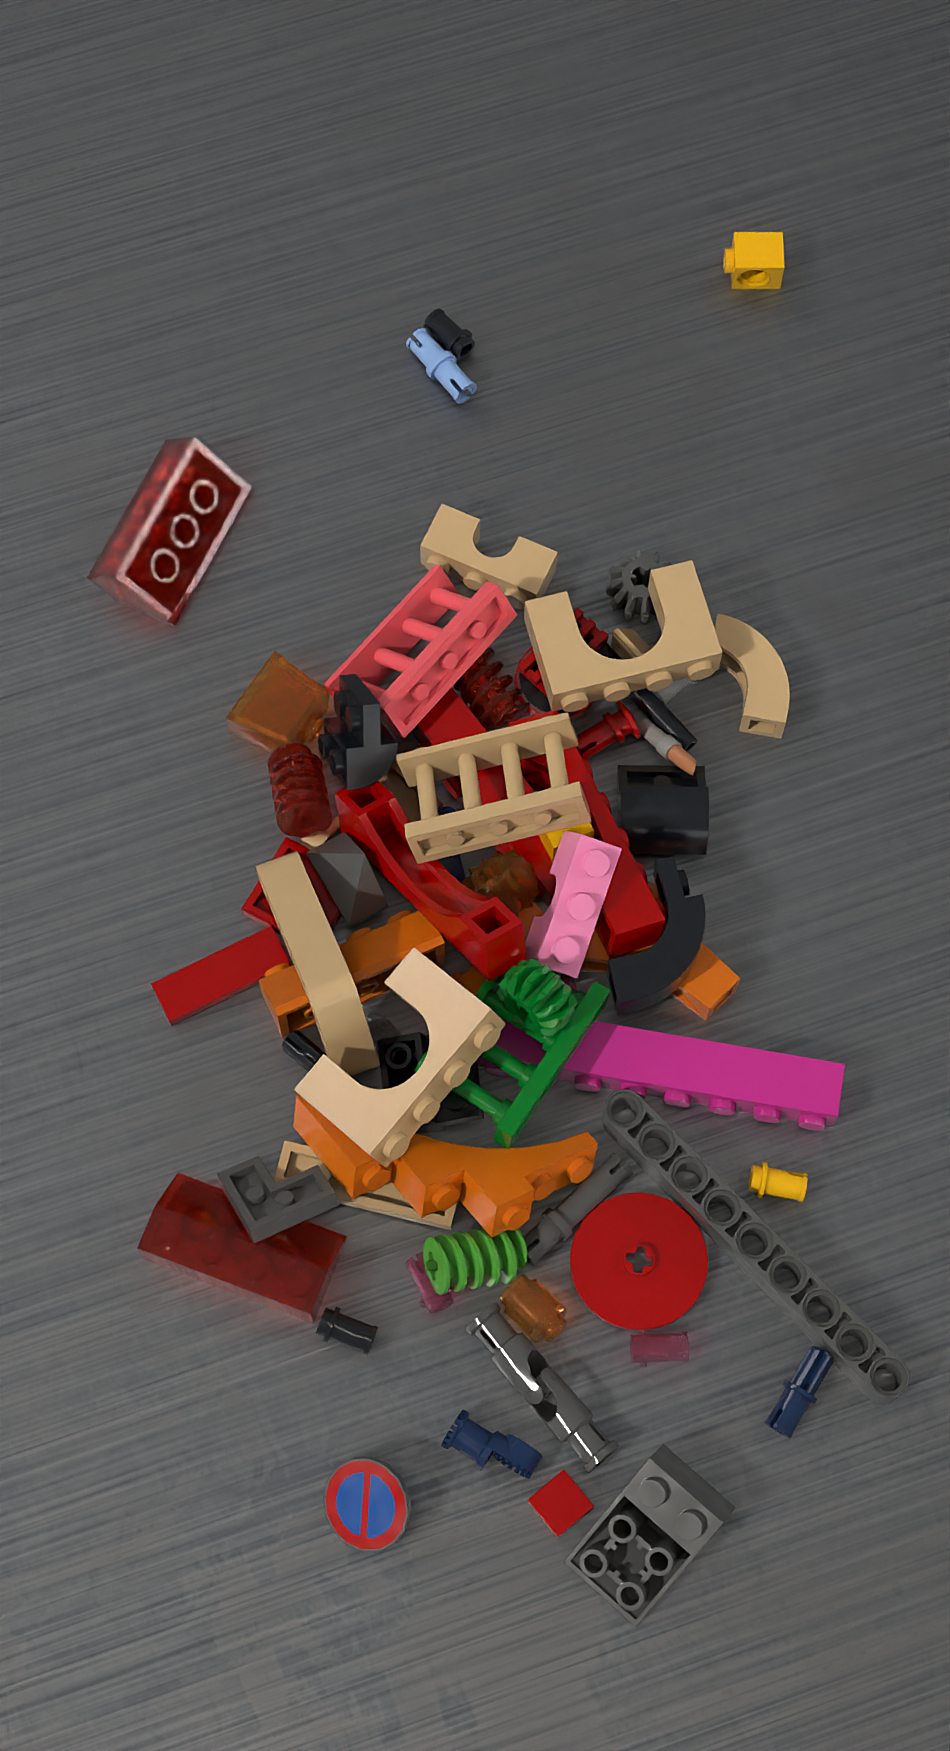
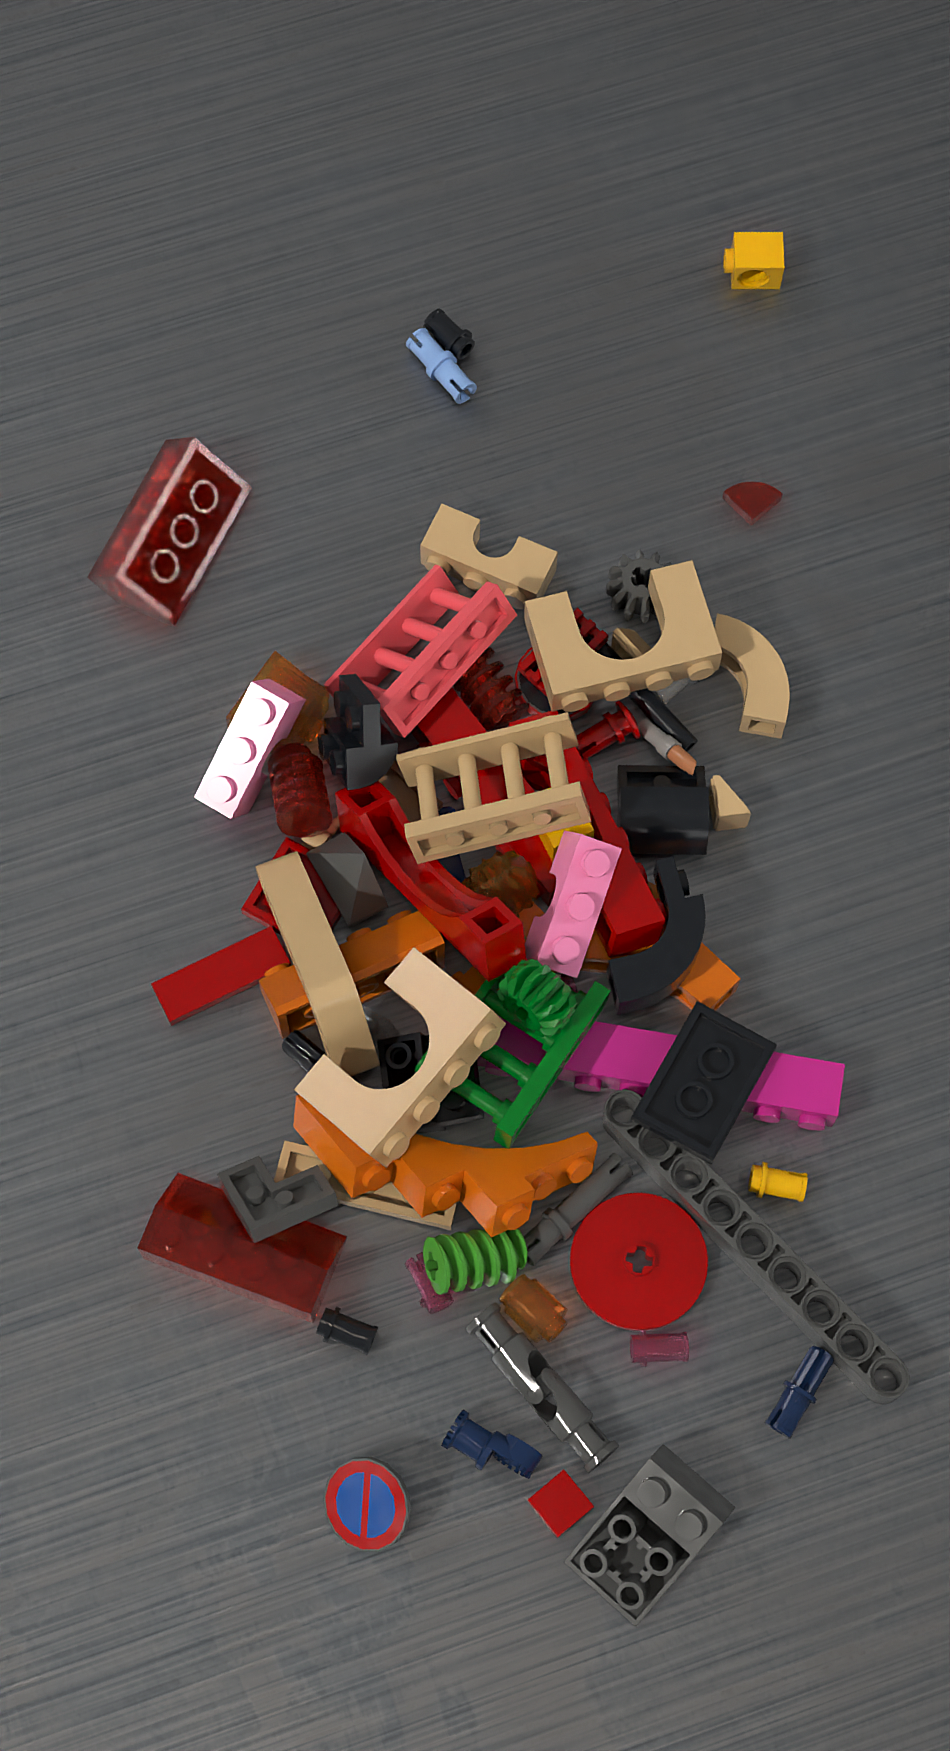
(258, 725): none -> arch
(703, 1082): none -> black tile
(726, 807): none -> tan slope
(752, 499): none -> clear red tile

